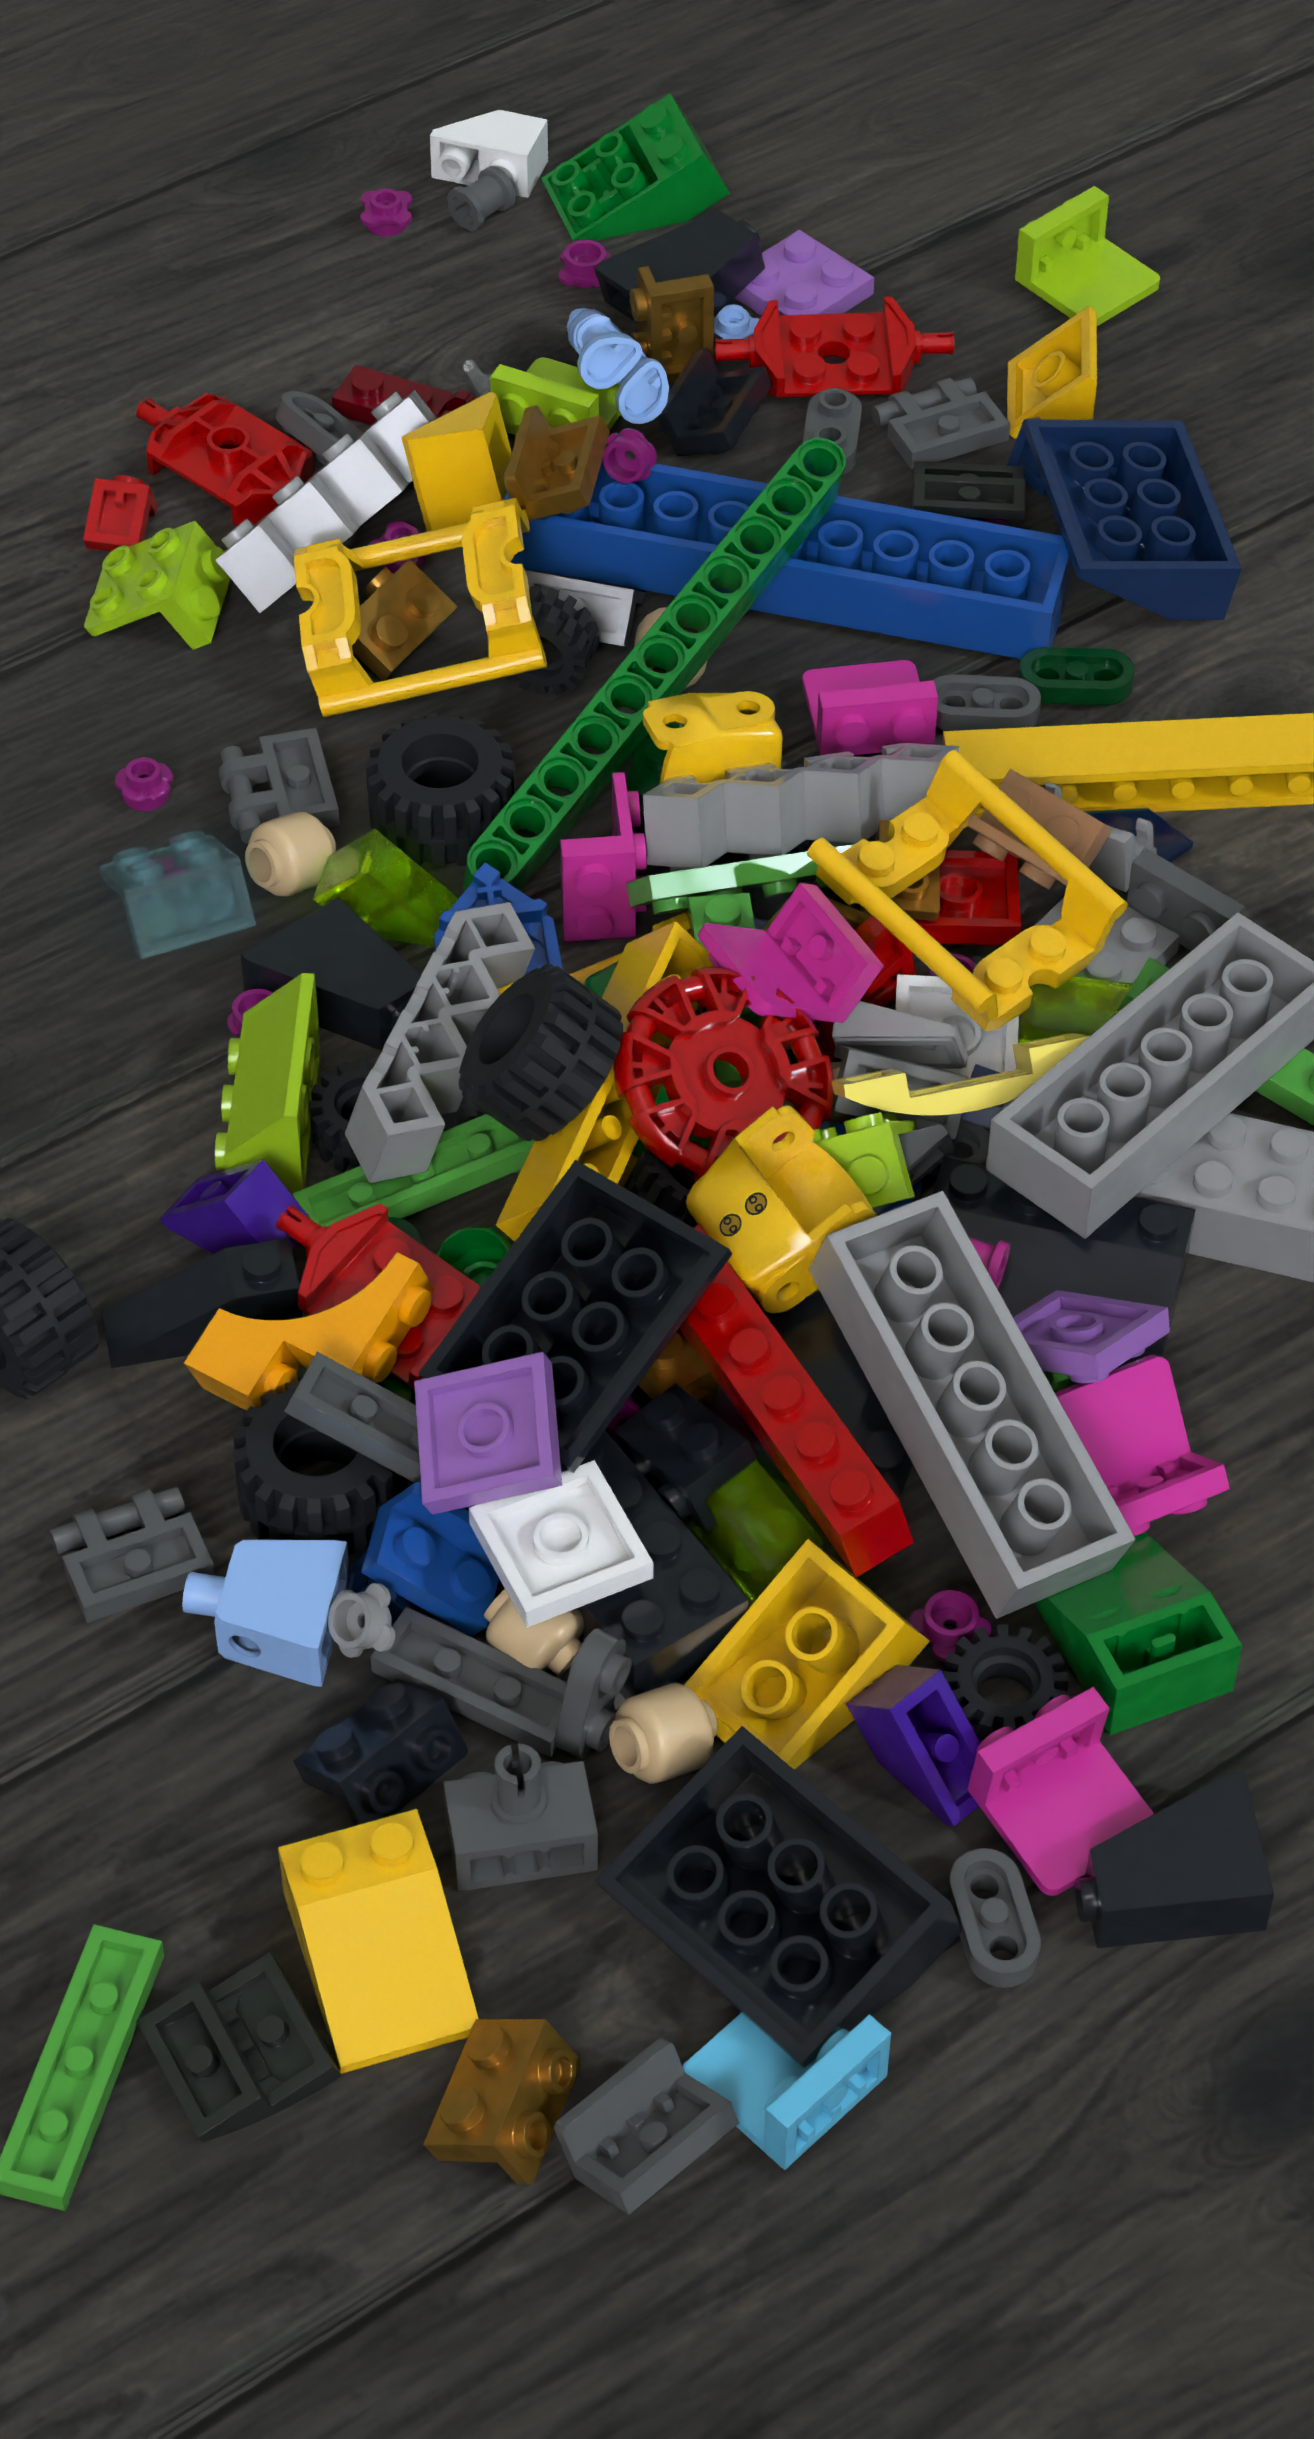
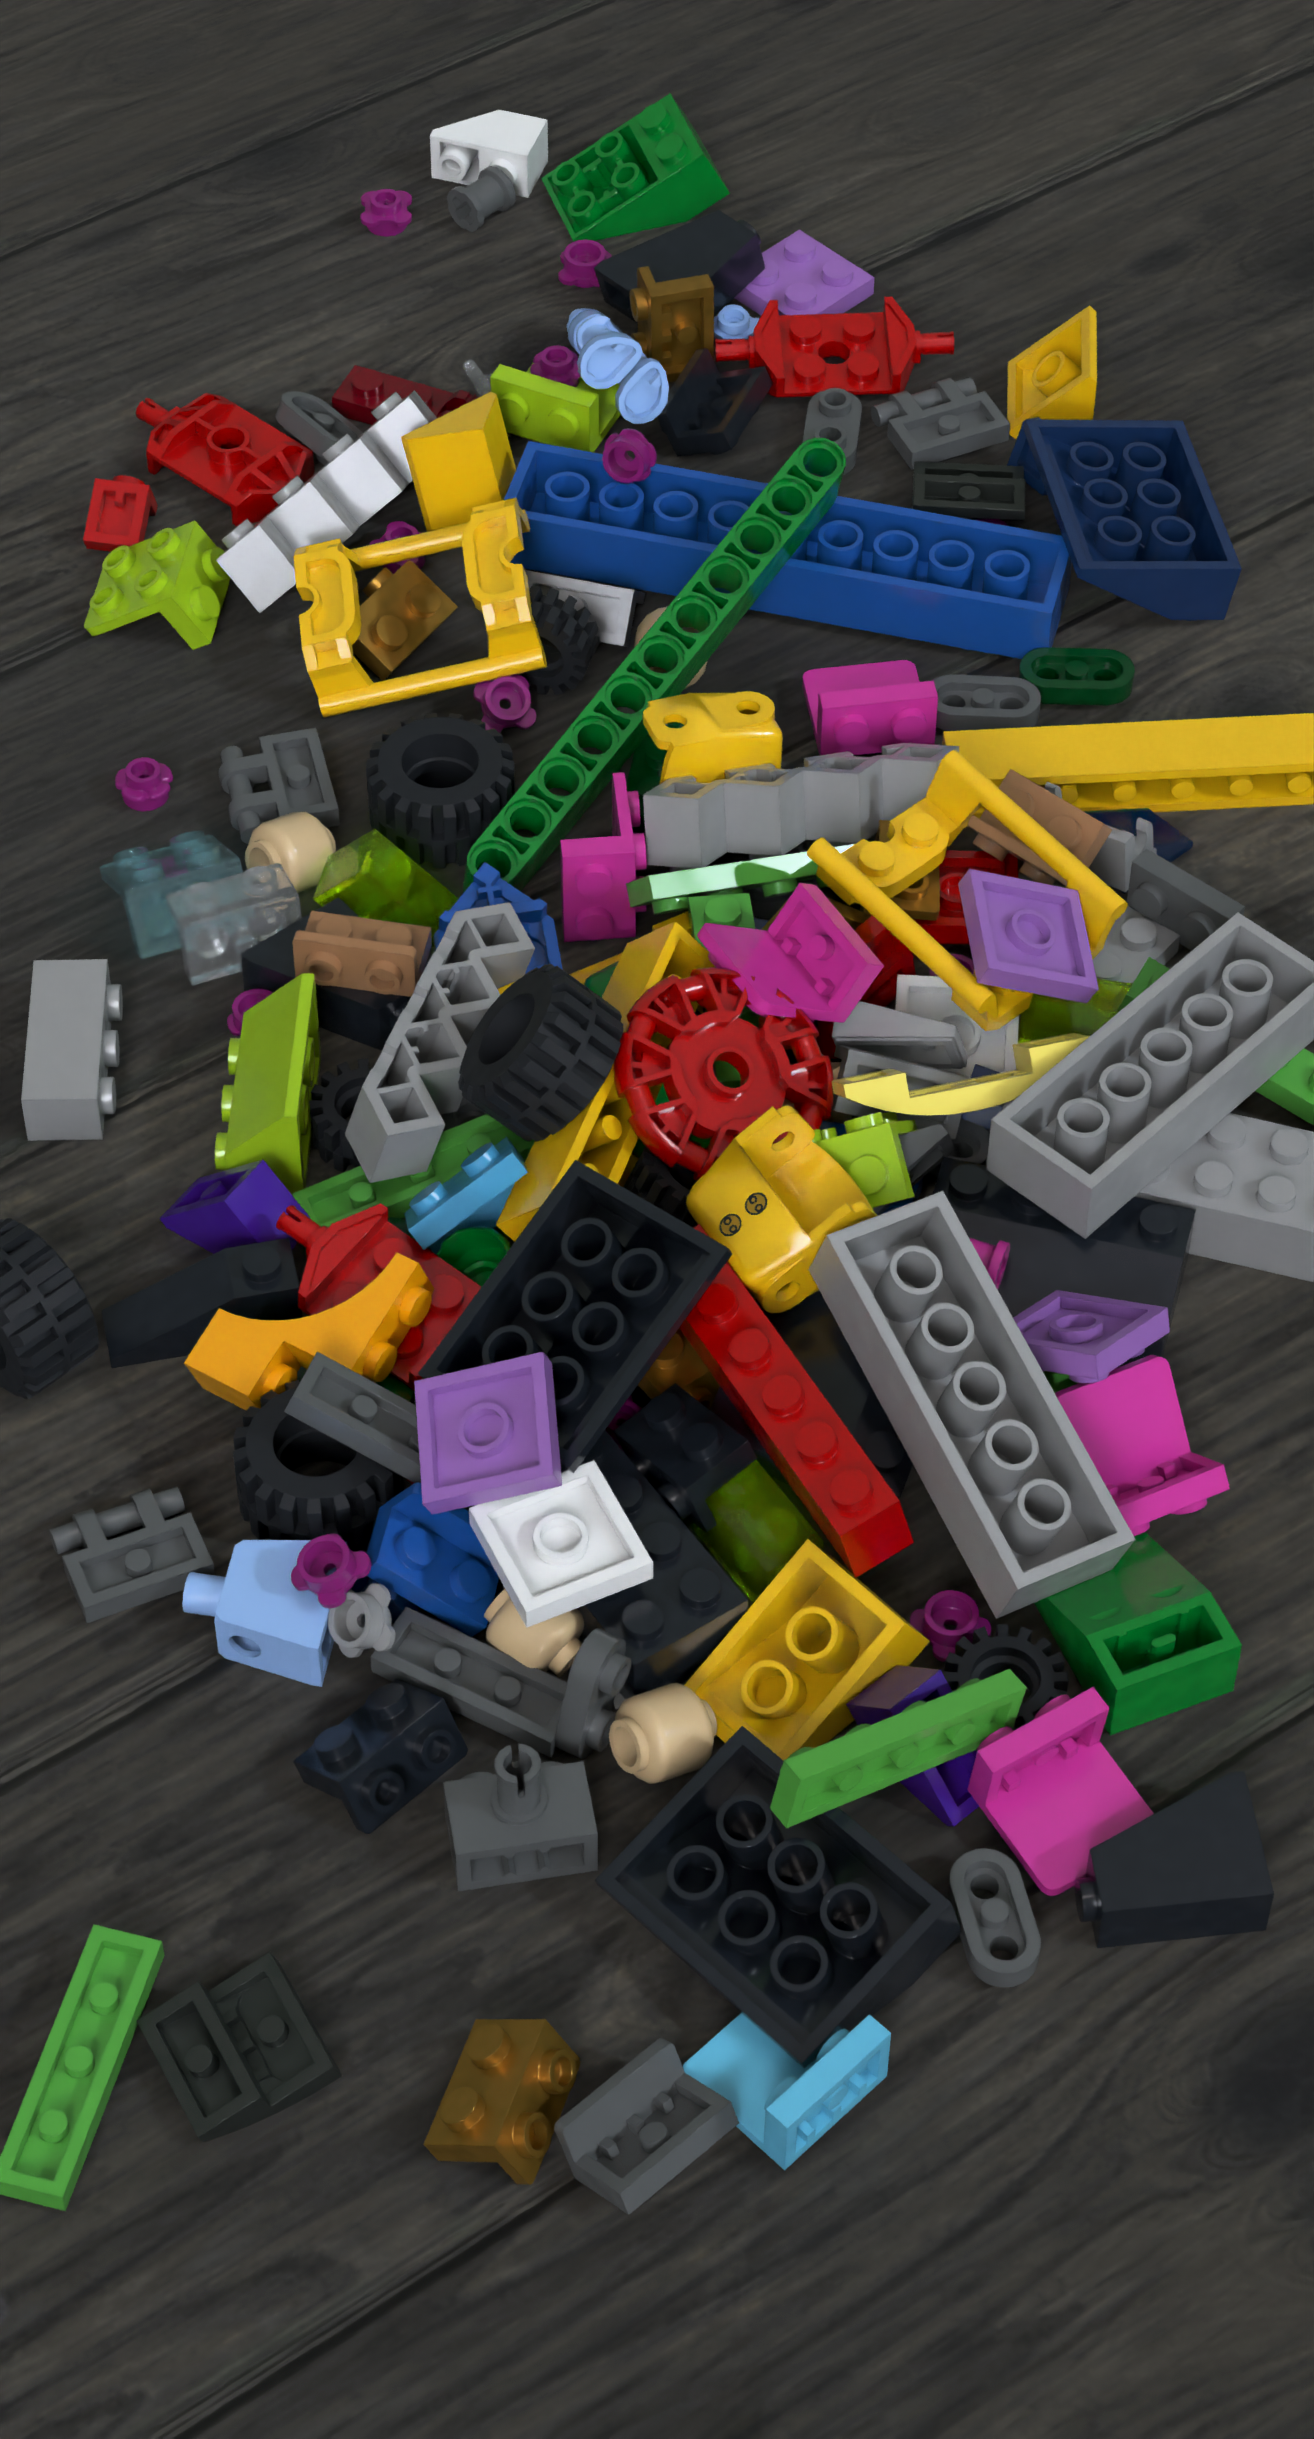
(70, 1050): none -> light grey brick
(229, 917): none -> clear bracket
(320, 1557): none -> magenta plate
(362, 953): none -> medium nougat bracket
(378, 1940): yellow slope -> none
(468, 1198): none -> dark azure bracket
(514, 690): none -> magenta plate
(555, 466): pearl gold bracket -> none
(557, 364): none -> magenta plate
(895, 1748): none -> bright green plate
(1027, 936): none -> medium lavender plate
(1075, 266): lime bracket -> none

